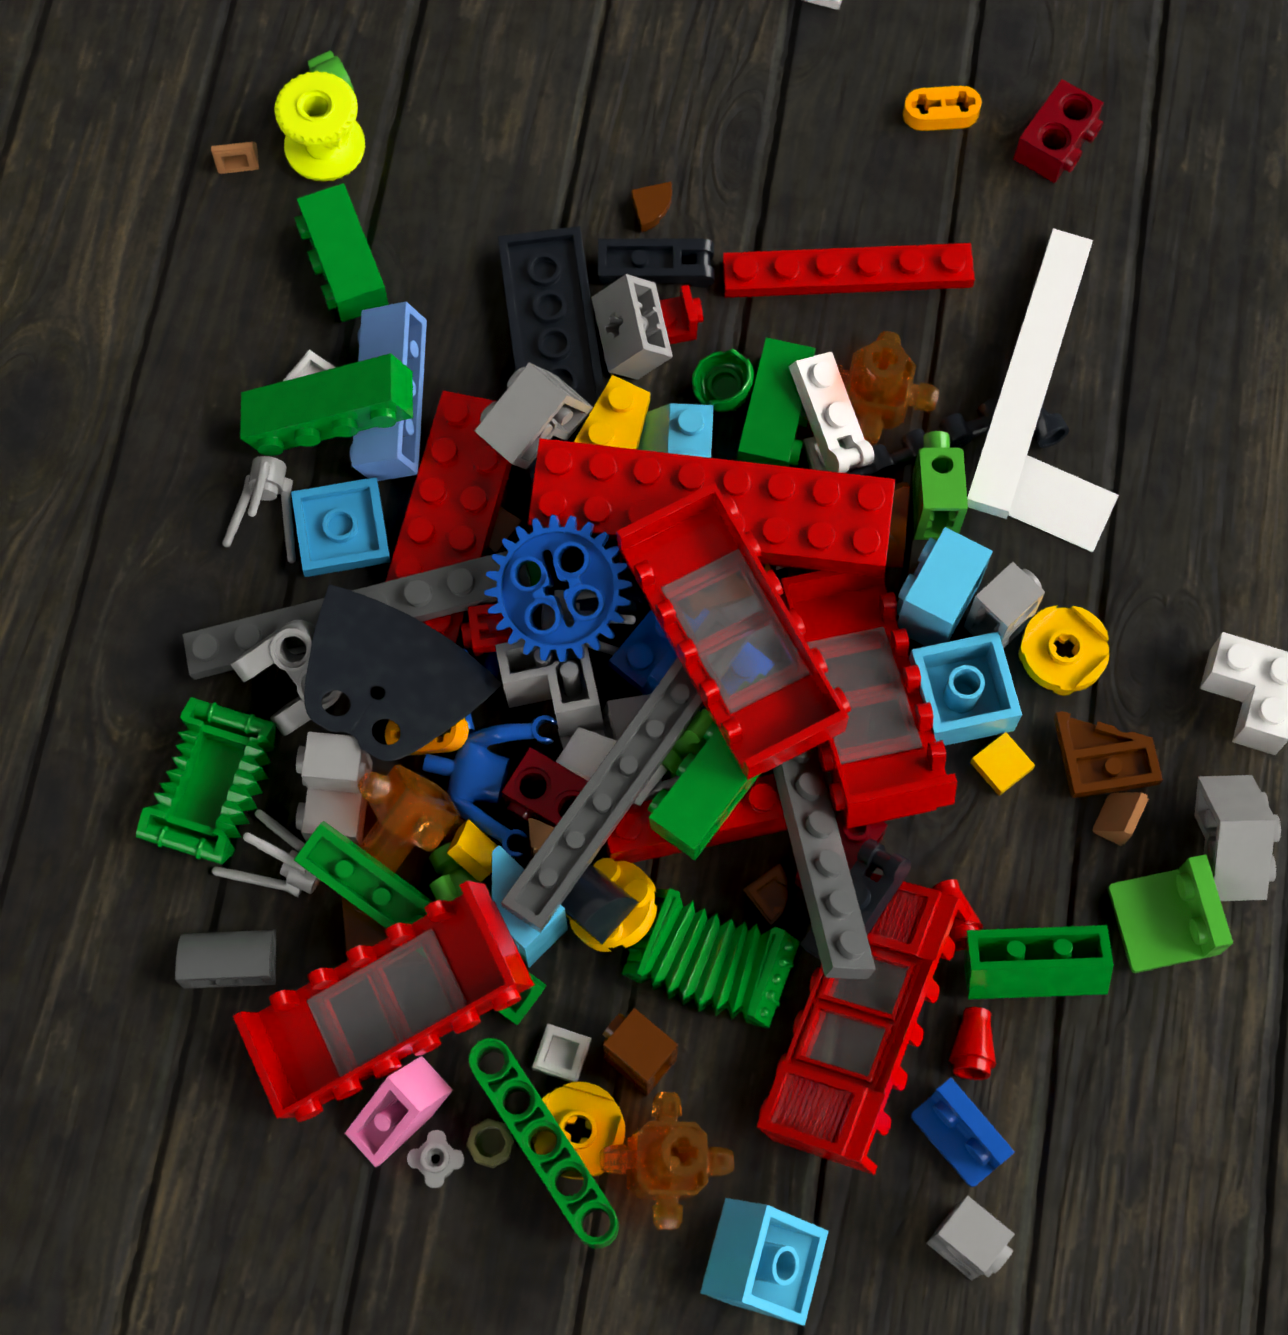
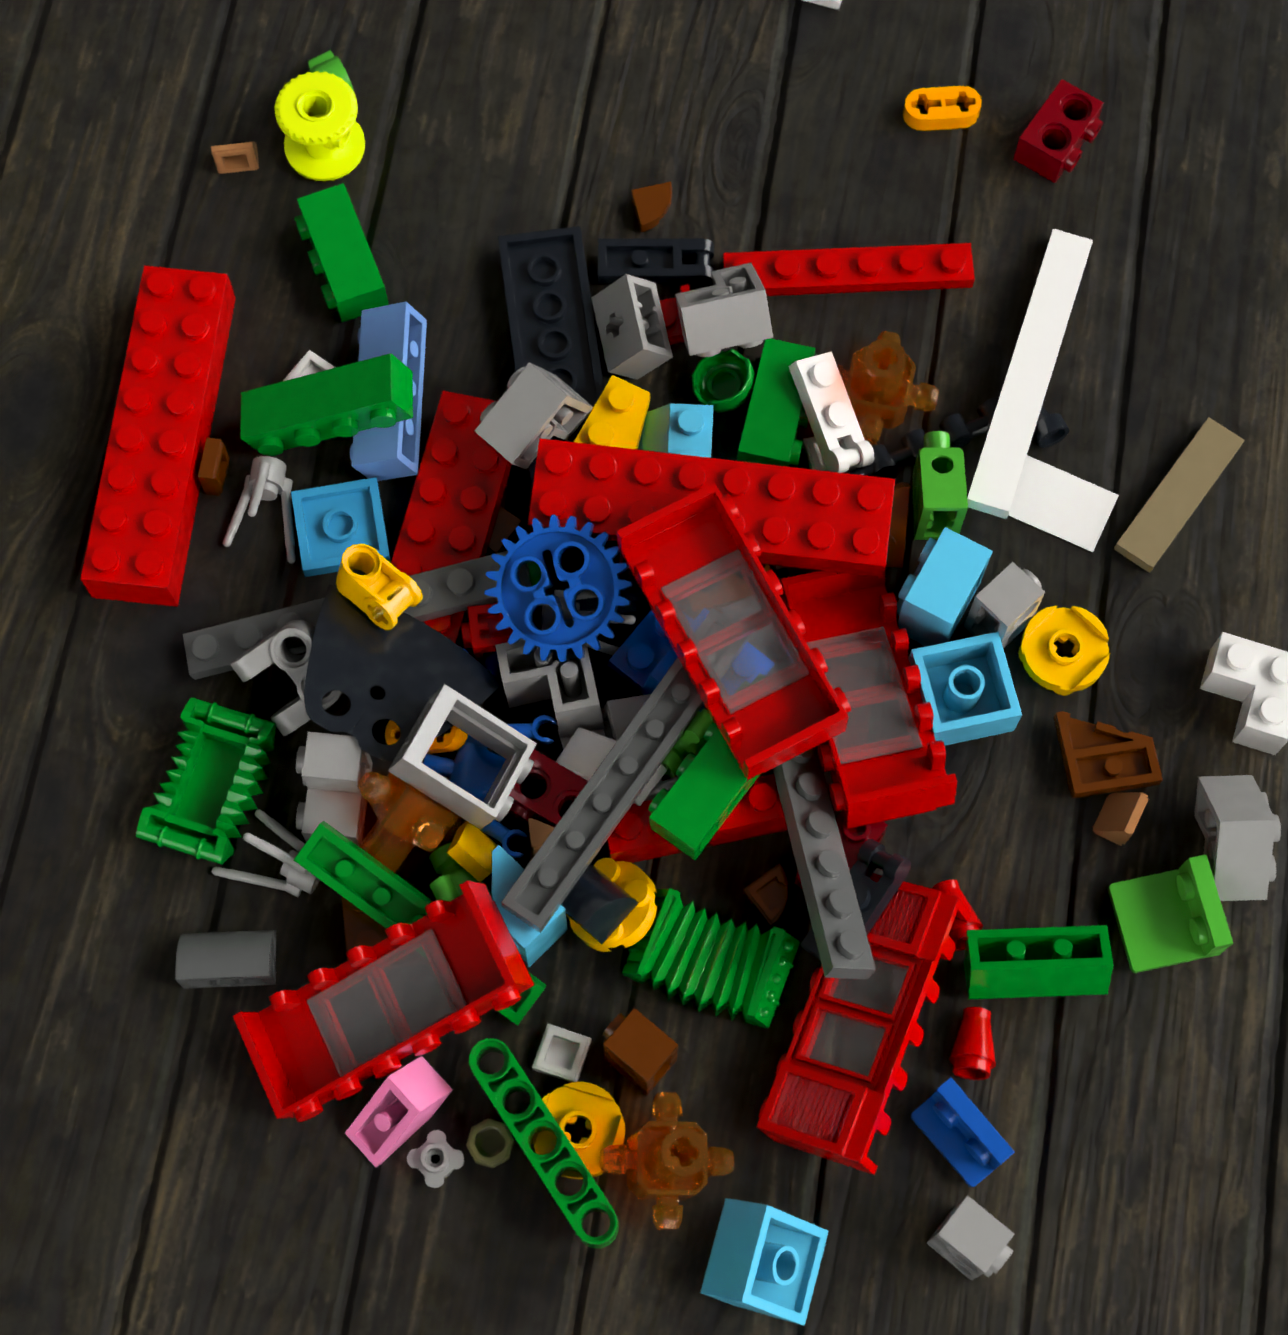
(159, 437): none -> red brick
(213, 466): none -> reddish brown tile
(378, 592): none -> yellow piece
(485, 728): none -> light grey window
(726, 313): none -> light grey brick
(1002, 763): yellow tile -> none
(1179, 495): none -> dark tan tile

